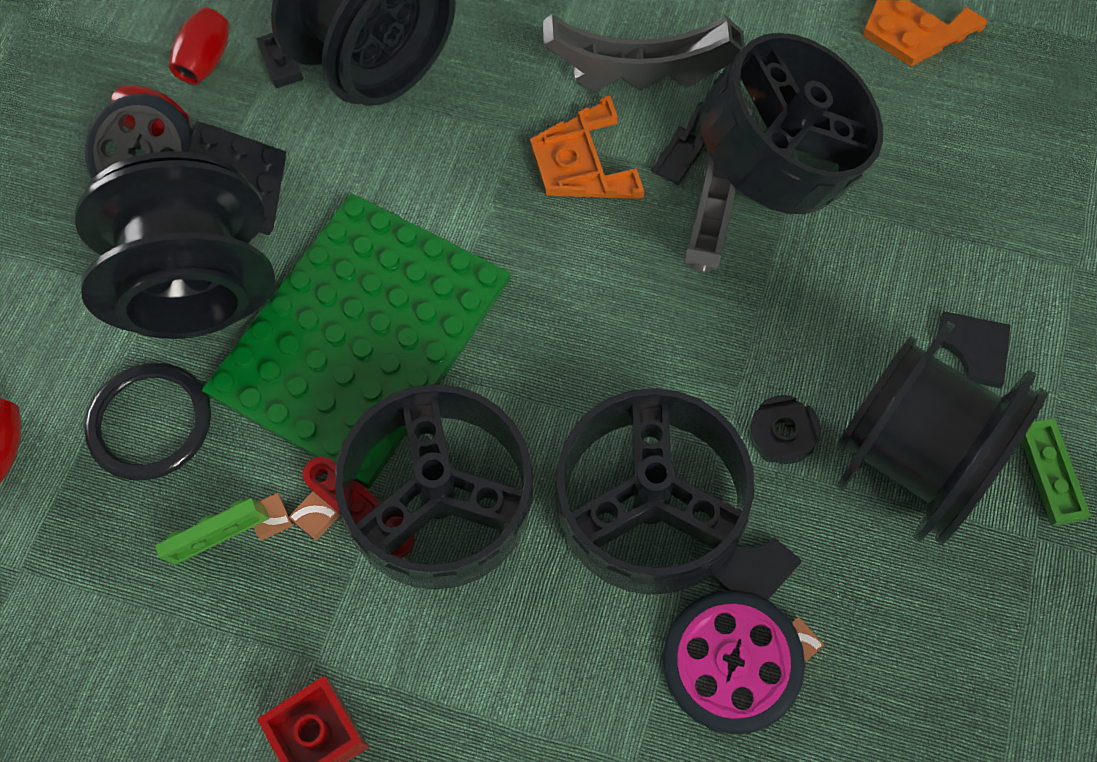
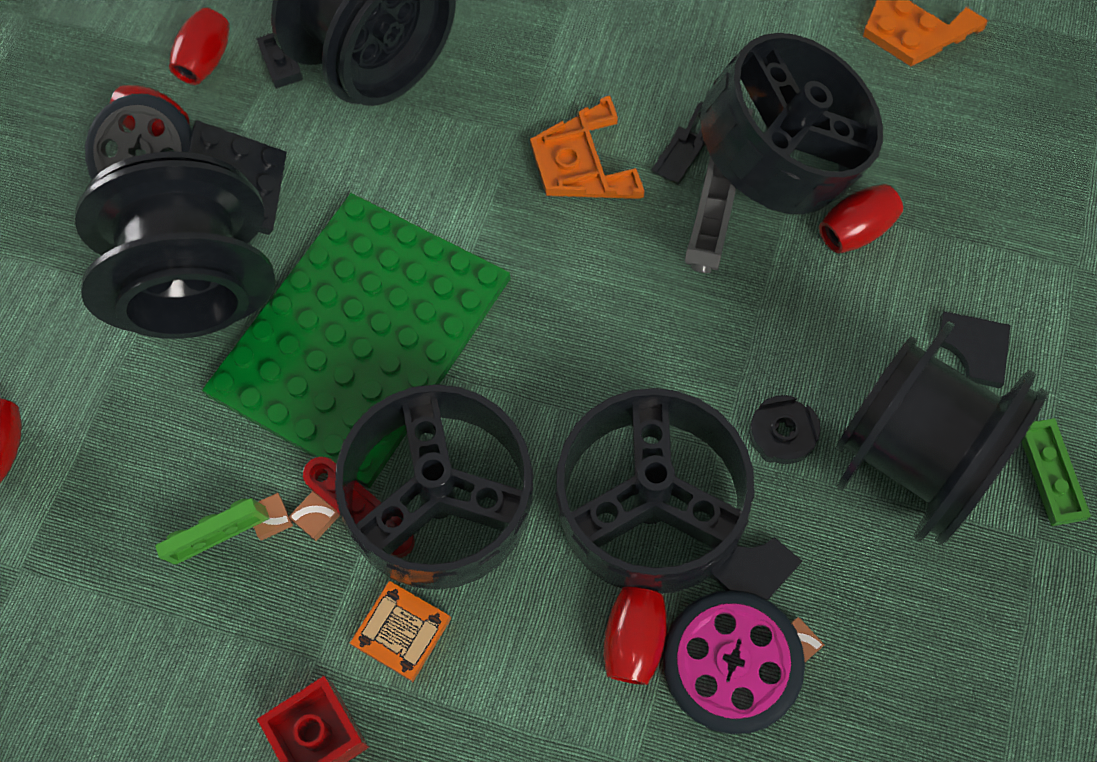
(110, 389): black wedge -> none
(400, 631): none -> tile
(635, 635): none -> red piece
(642, 62): dark grey arch -> none
(861, 218): none -> red piece

